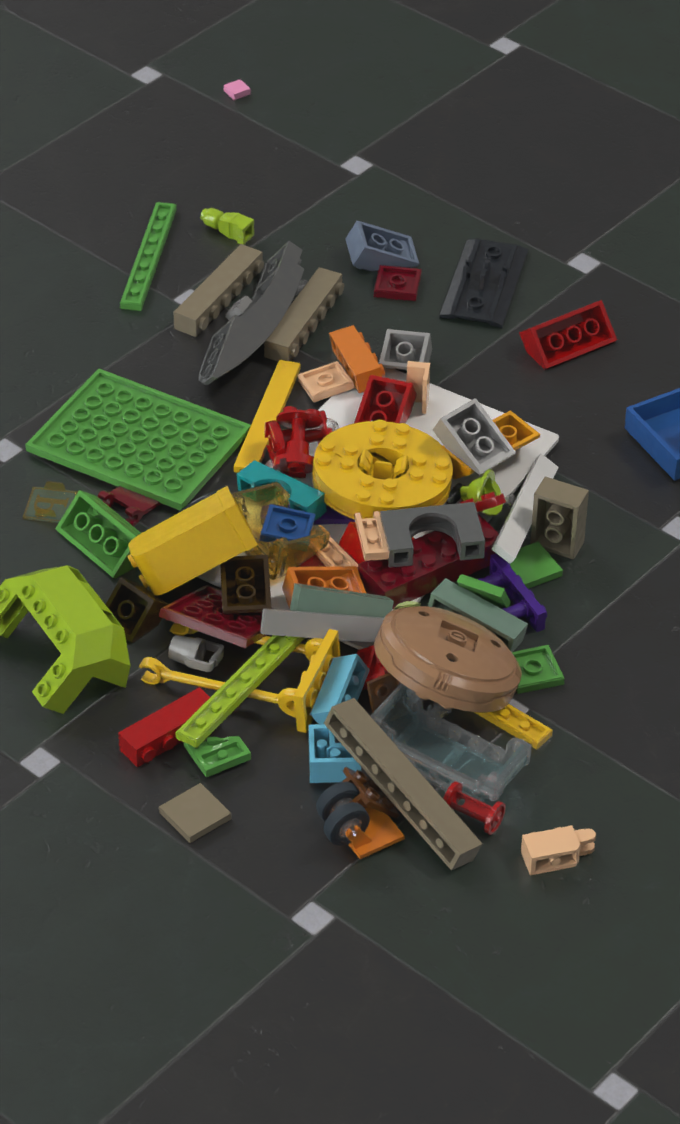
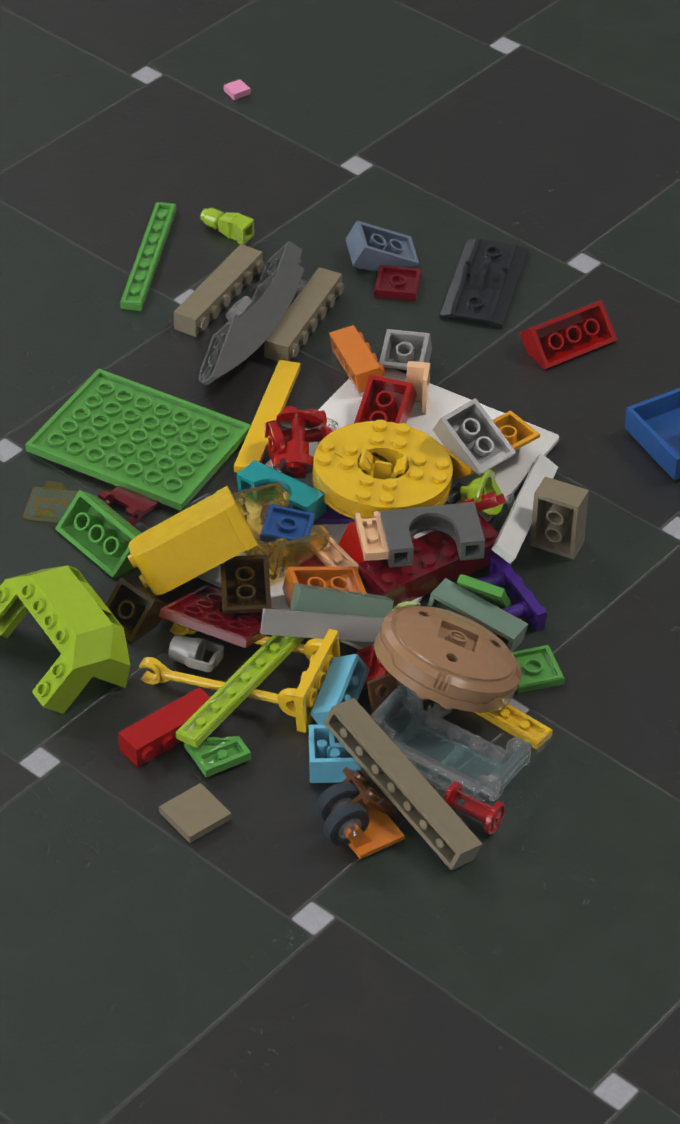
(325, 381): light nougat tile -> none
(535, 565): bright green tile -> none
(556, 848): light nougat hinge -> none

